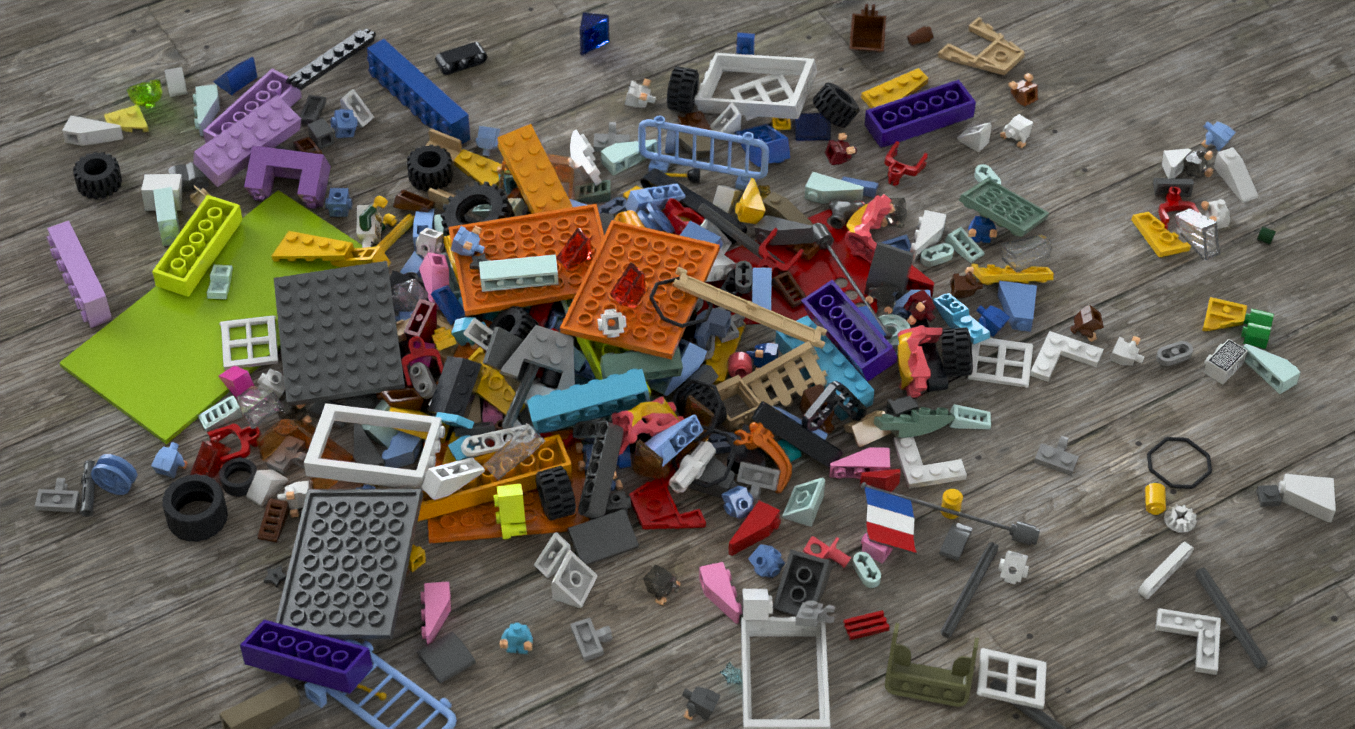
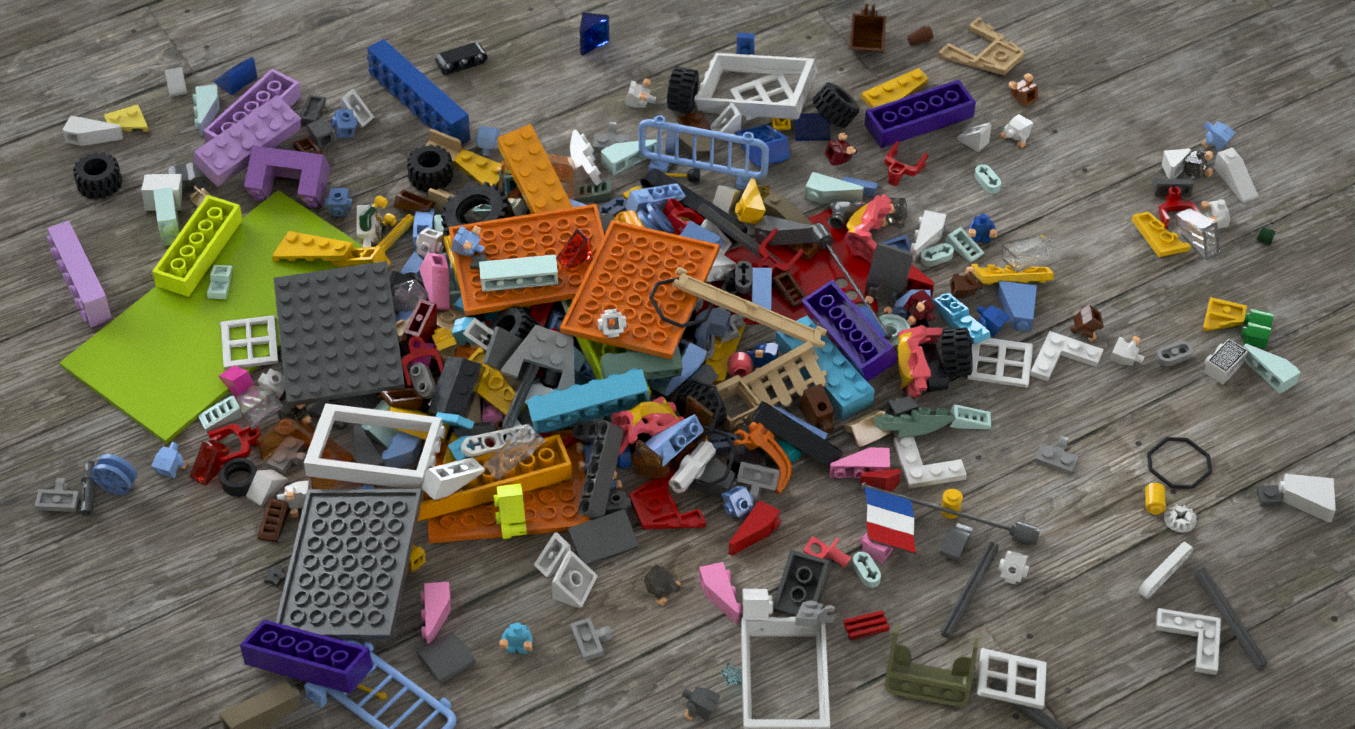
(146, 93): clear neon green cylinder -> none
(192, 489): black tyre -> none
(331, 59): black hinge -> none
(448, 304): blue tile -> none
(555, 493): black tyre -> none
(629, 287): clear red slope -> none
(766, 561): medium blue brick -> none
(805, 502): light aqua slope -> none
(833, 399): black beam -> none
(1003, 207): sand green plate -> none

